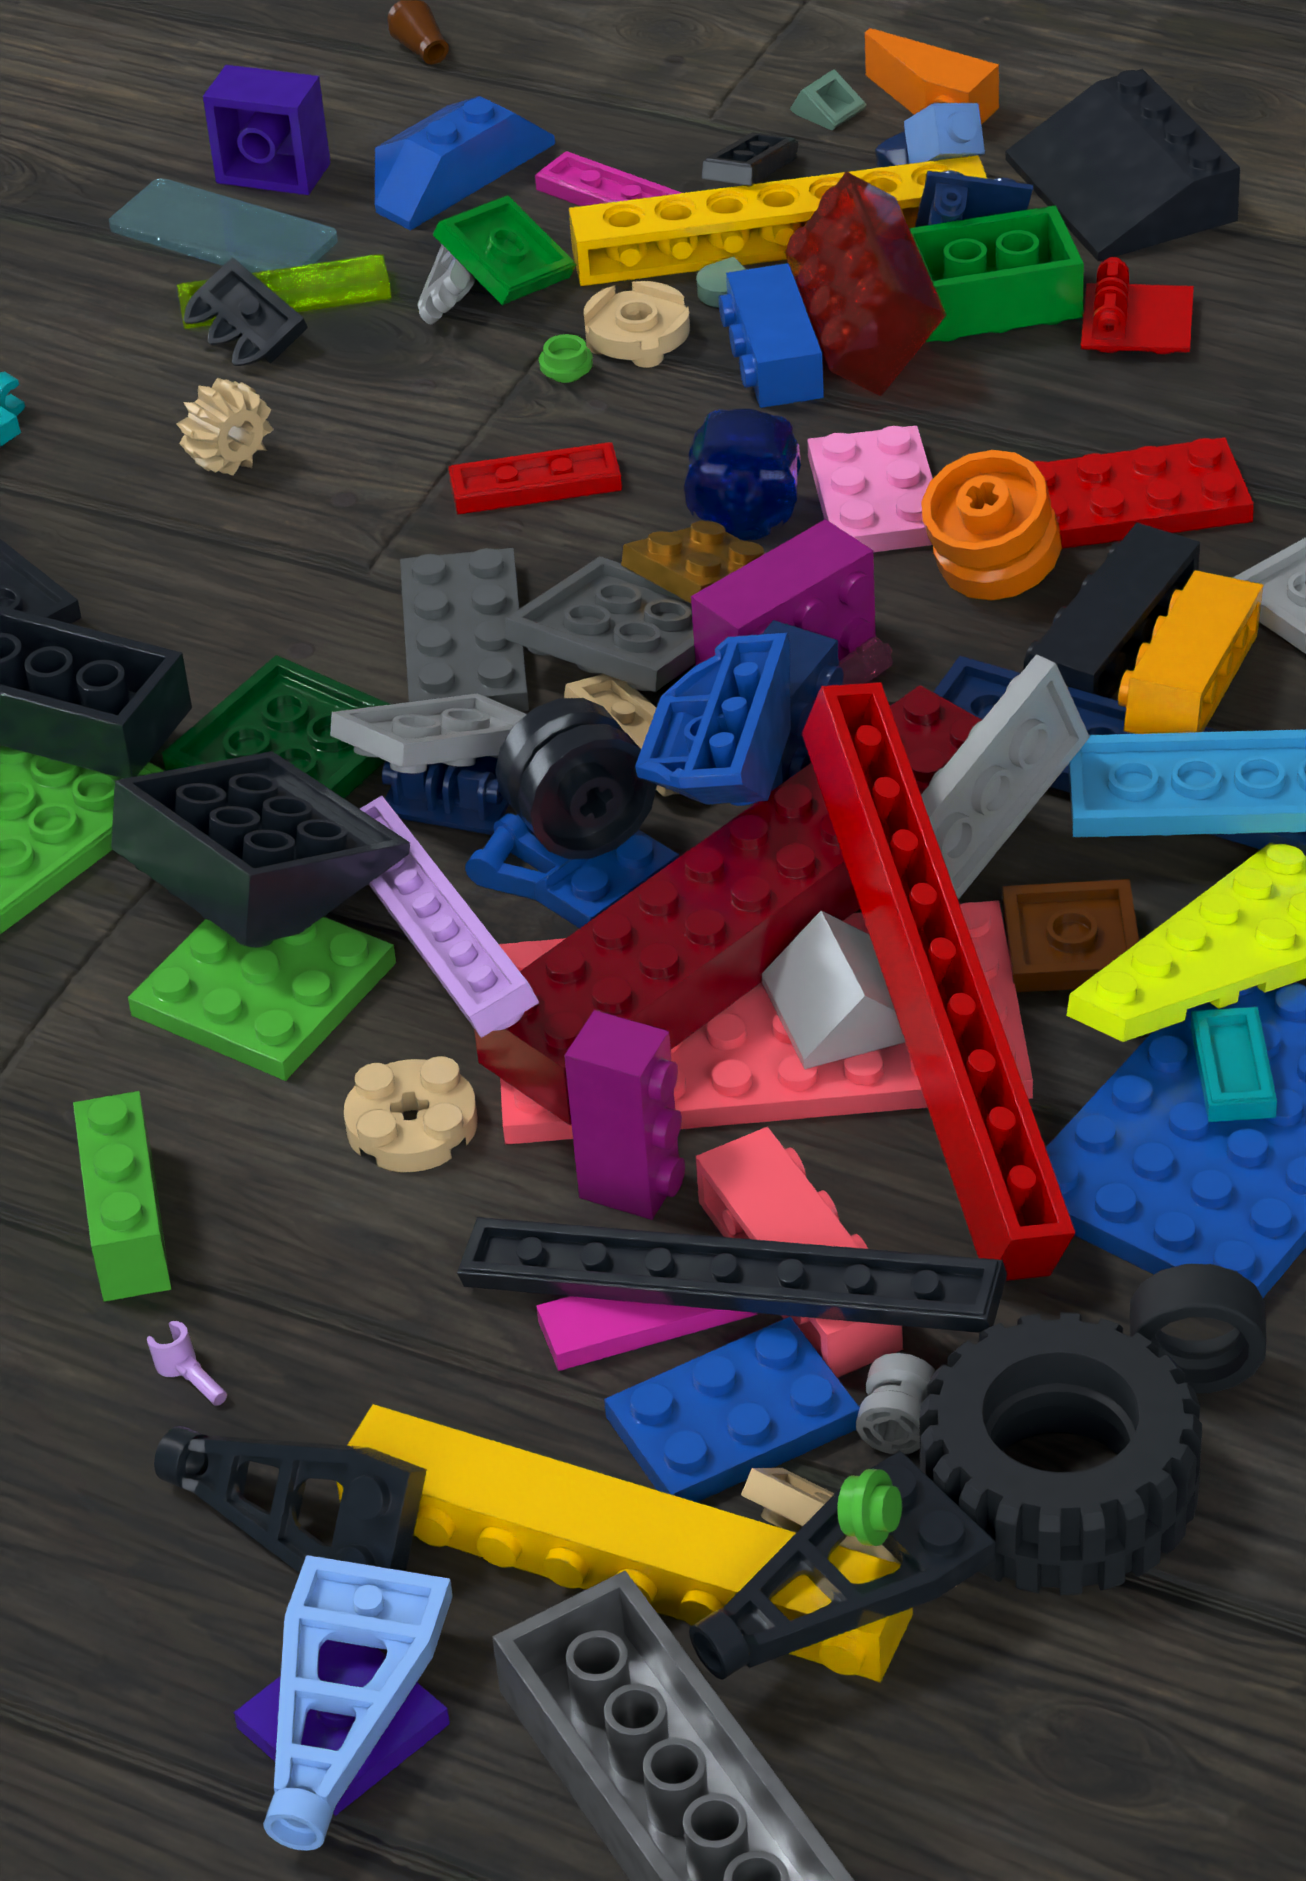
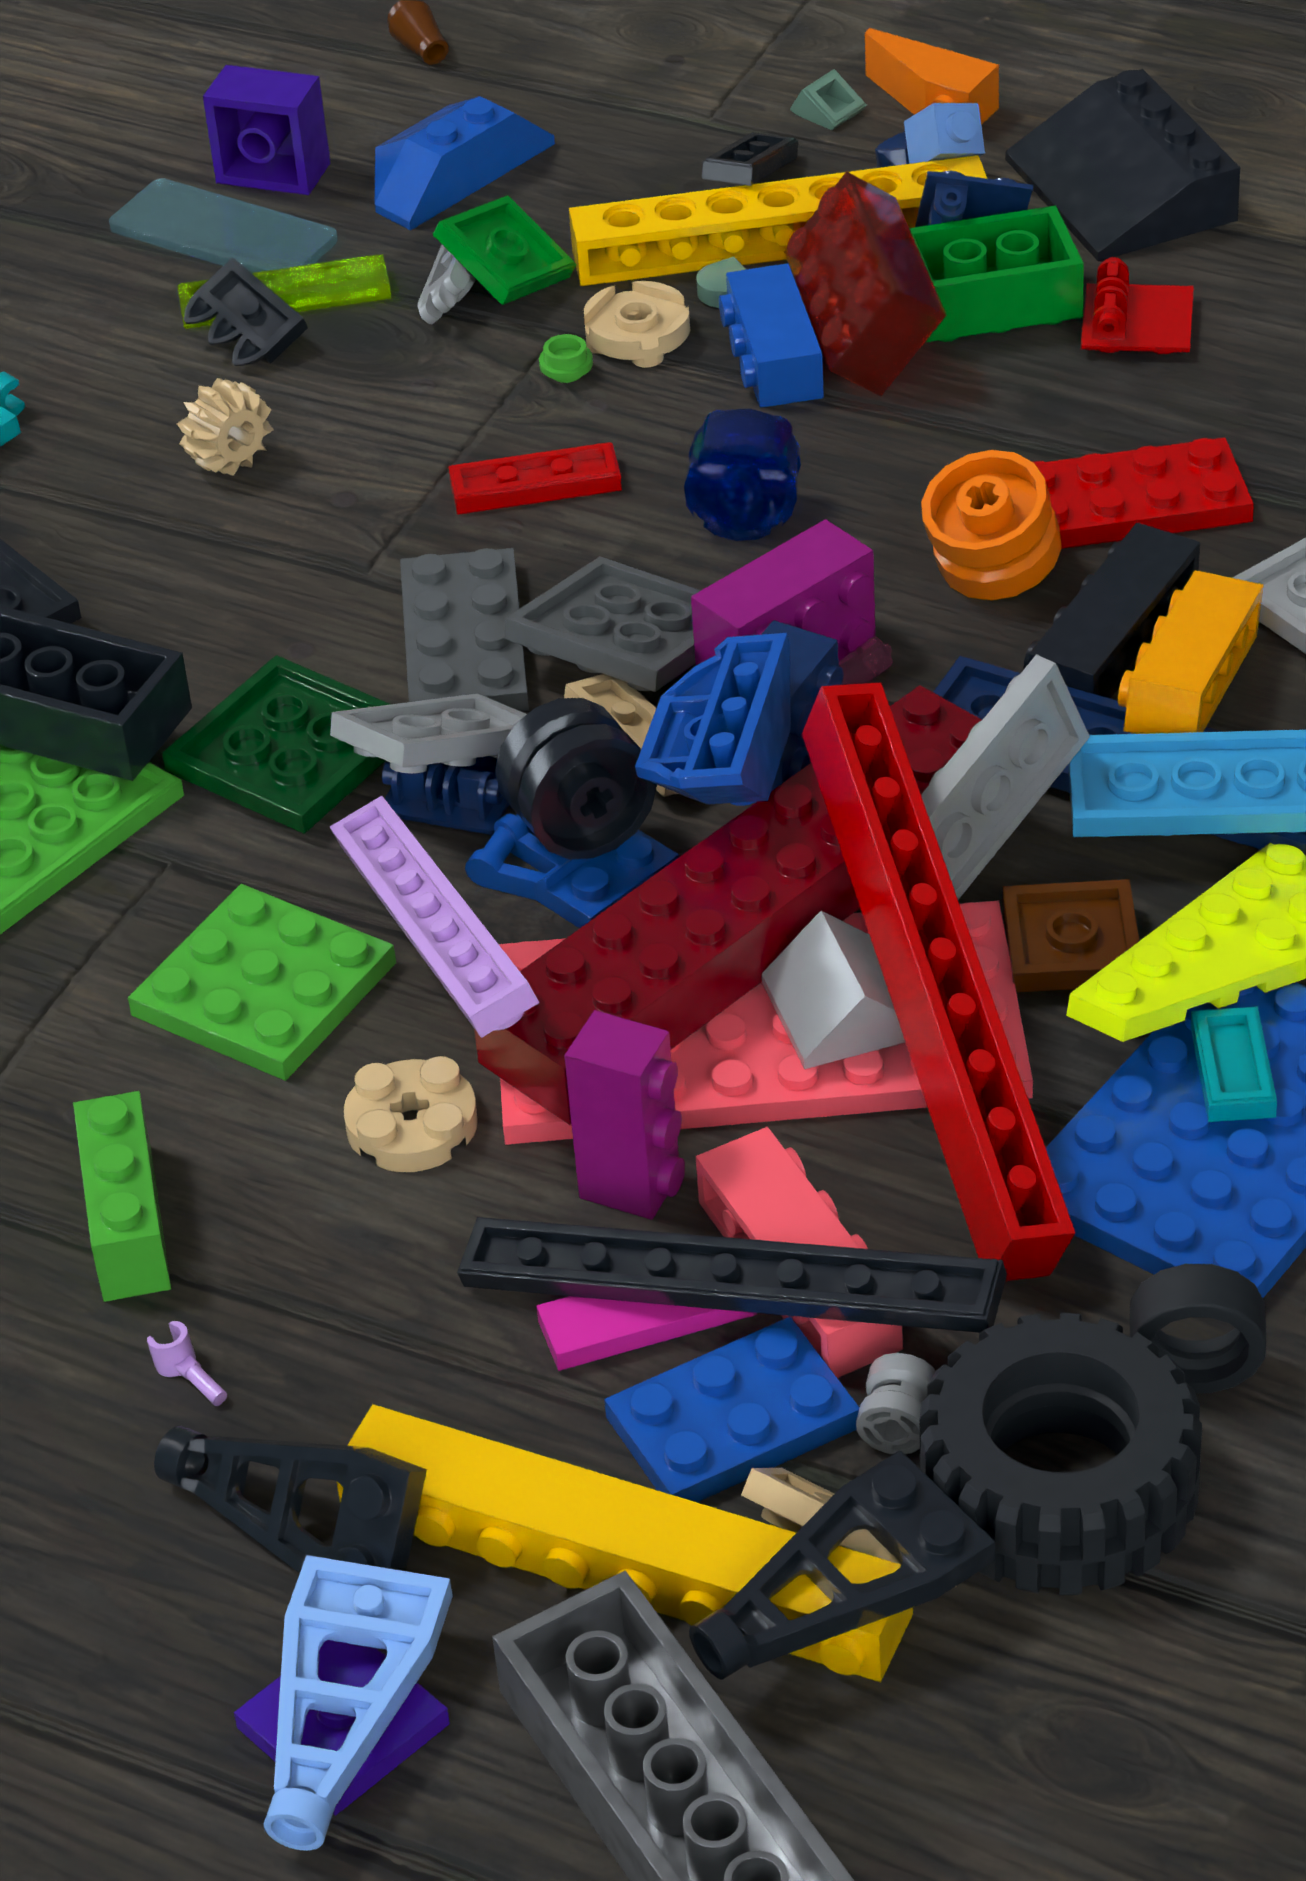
(251, 843): black slope -> none
(592, 183): dark pink tile -> none
(689, 557): pearl gold plate -> none
(869, 1507): bright green plate -> none
(873, 485): bright pink plate -> none

